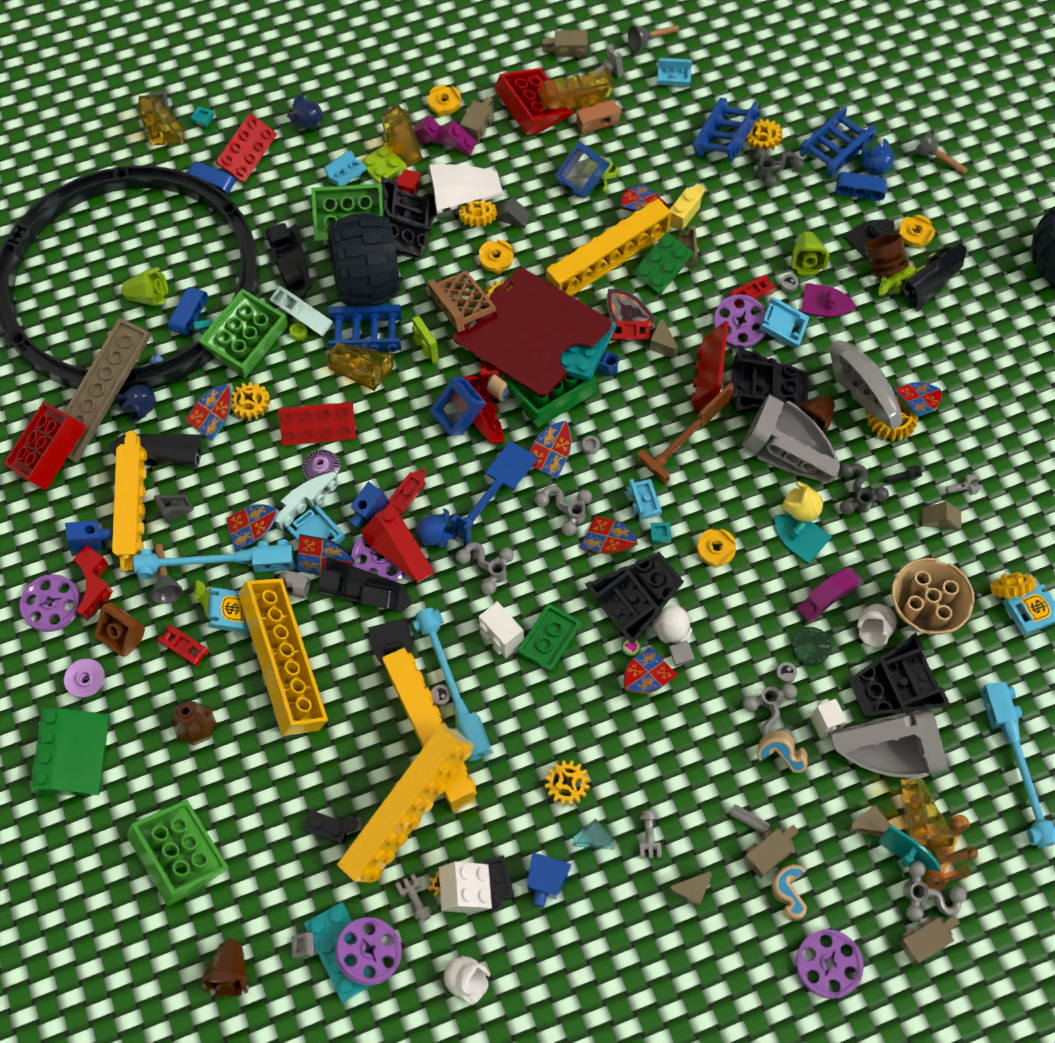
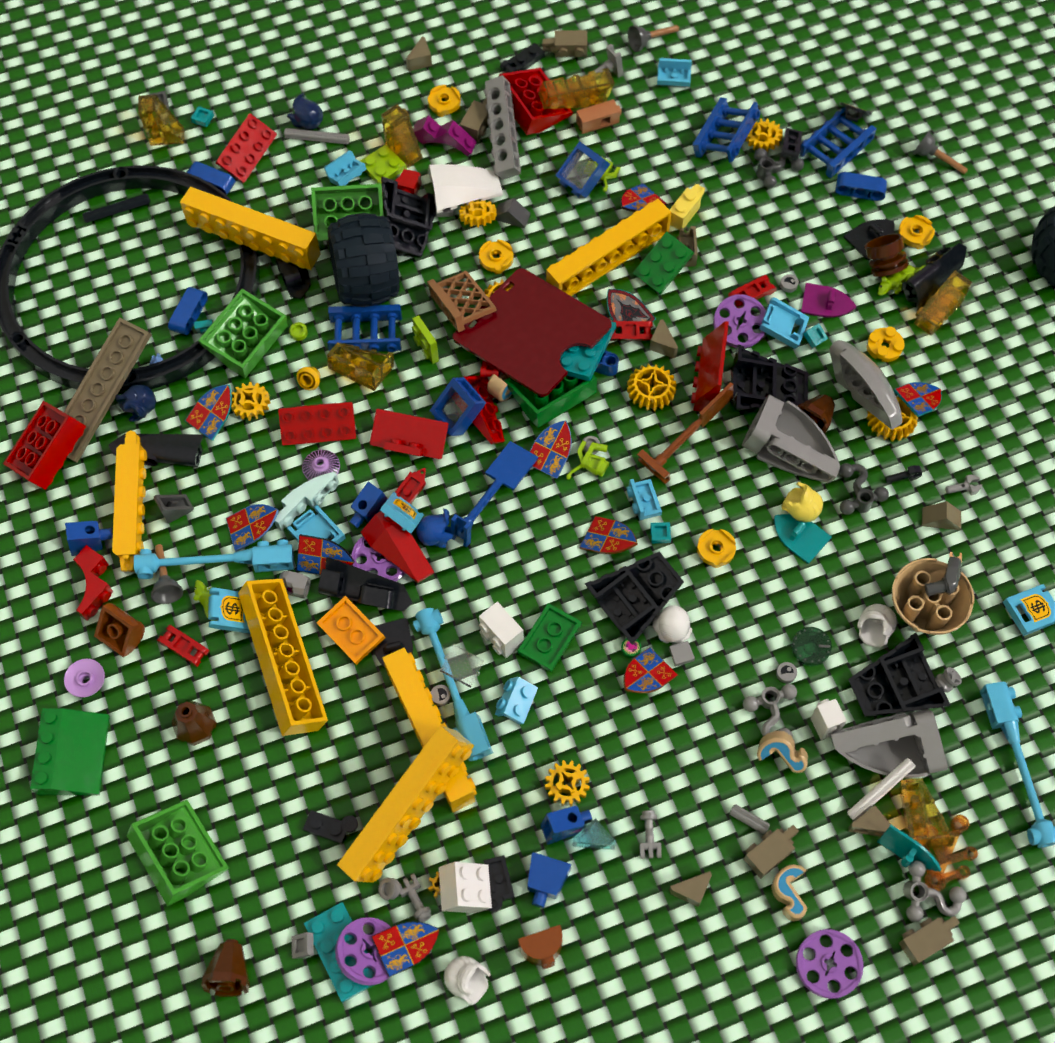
(43, 598): medium lavender wedge -> none
(116, 208): none -> black axle
(146, 287): lime cone -> none
(250, 228): none -> yellow brick
(301, 310): light aqua slope -> none
(308, 378): none -> yellow cone
(316, 136): none -> light grey axle
(351, 630): none -> light orange plate
(389, 888): none -> light grey tile
(402, 512): none -> medium azure container
(404, 945): none -> shield
(409, 434): none -> red bracket
(419, 56): none -> dark tan slope
(461, 665): none -> clear piece
(502, 127): none -> light grey brick
(506, 555): light grey piece -> none
(516, 699): none -> medium azure bracket
(523, 59): none -> black plate
(542, 947): none -> dark orange brick
(564, 823): none -> blue torso
(583, 497): light grey piece -> none
(594, 464): none -> lime piece
(662, 391): none -> yellow gear
(791, 144): none -> black plate
(809, 255): lime cone -> none
(815, 335): none -> teal plate
(828, 592): magenta arch -> none
(848, 116): none -> black shield
(878, 159): blue hair -> none
(881, 789): none -> white axle
(887, 335): none -> yellow plate
(943, 303): none -> clear yellow wedge
(948, 679): none -> light grey wheel
(949, 581): none -> dark grey arm
(1013, 585): yellow gear -> none

